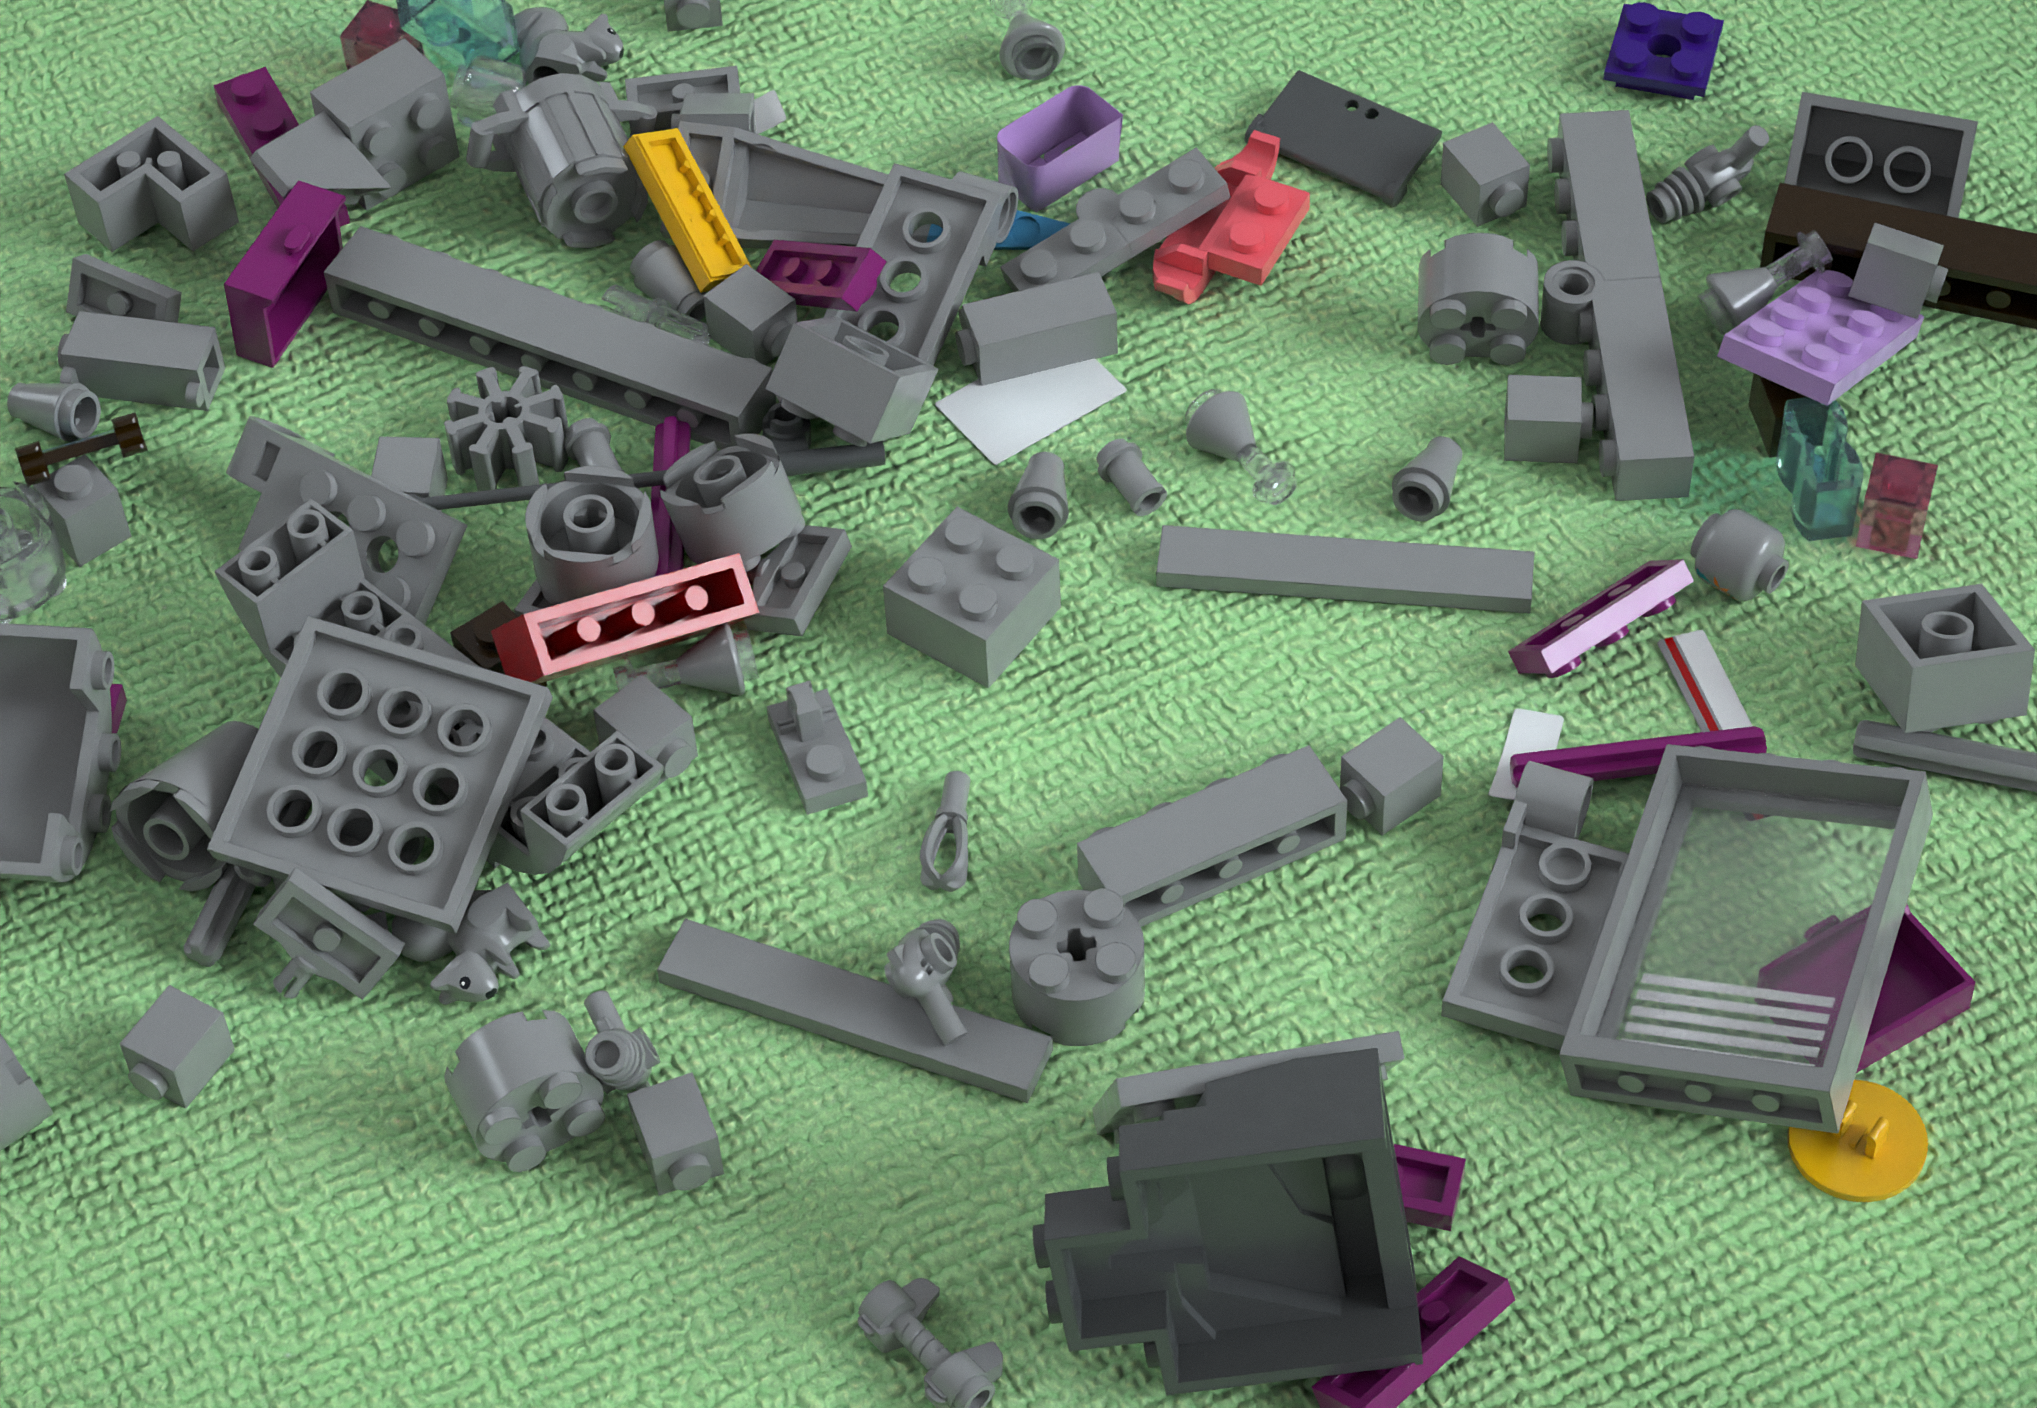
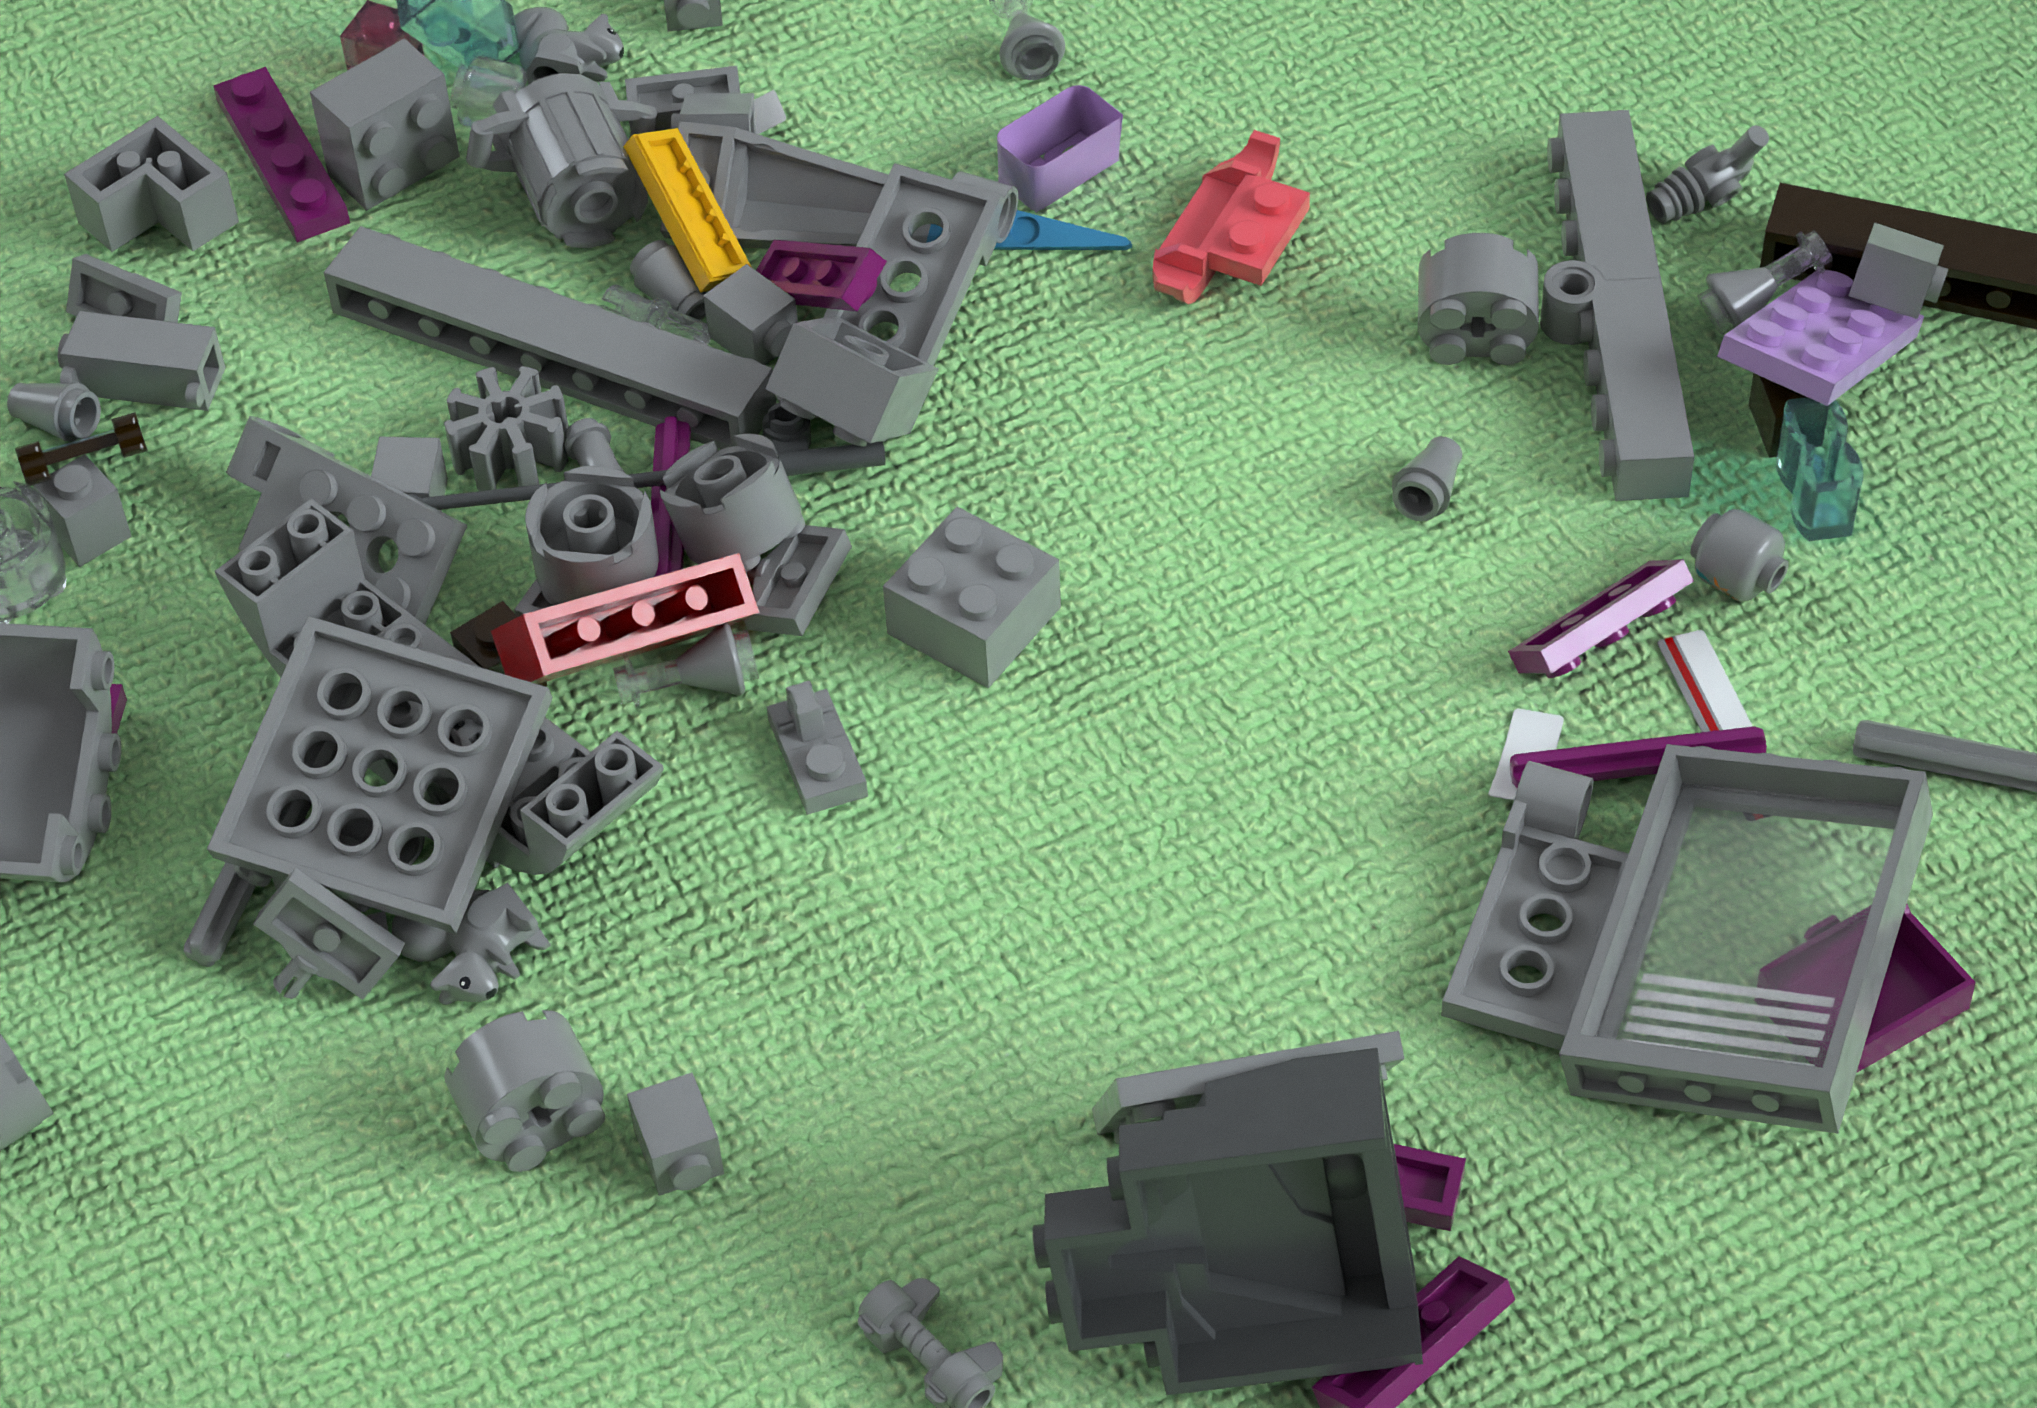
(176, 806): light grey cone -> none
(176, 1047): light grey brick -> none
(284, 273): magenta container -> none
(319, 156): light grey slope -> none
(616, 1055): light grey piece -> none
(650, 722): light grey brick -> none
(851, 1010): light grey tile -> none
(920, 970): light grey piece -> none
(949, 818): light grey piece -> none
(1027, 408): white sticker -> none
(1038, 329): light grey brick -> none
(1040, 499): light grey cone -> none
(1077, 965): light grey brick -> none
(1122, 465): light grey pin -> none
(1123, 225): light grey hinge -> none
(1217, 836): light grey brick -> none
(1222, 426): piece -> none
(1345, 569): light grey tile -> none
(1361, 147): dark grey door -> none
(1391, 776): light grey brick -> none
(1485, 174): light grey brick -> none
(1545, 419): light grey brick -> none
(1648, 32): dark purple piece -> none
(1874, 1153): yellow piece -> none
(1881, 153): light grey slope -> none
(1896, 505): clear pink brick -> none
(1944, 658): light grey brick -> none

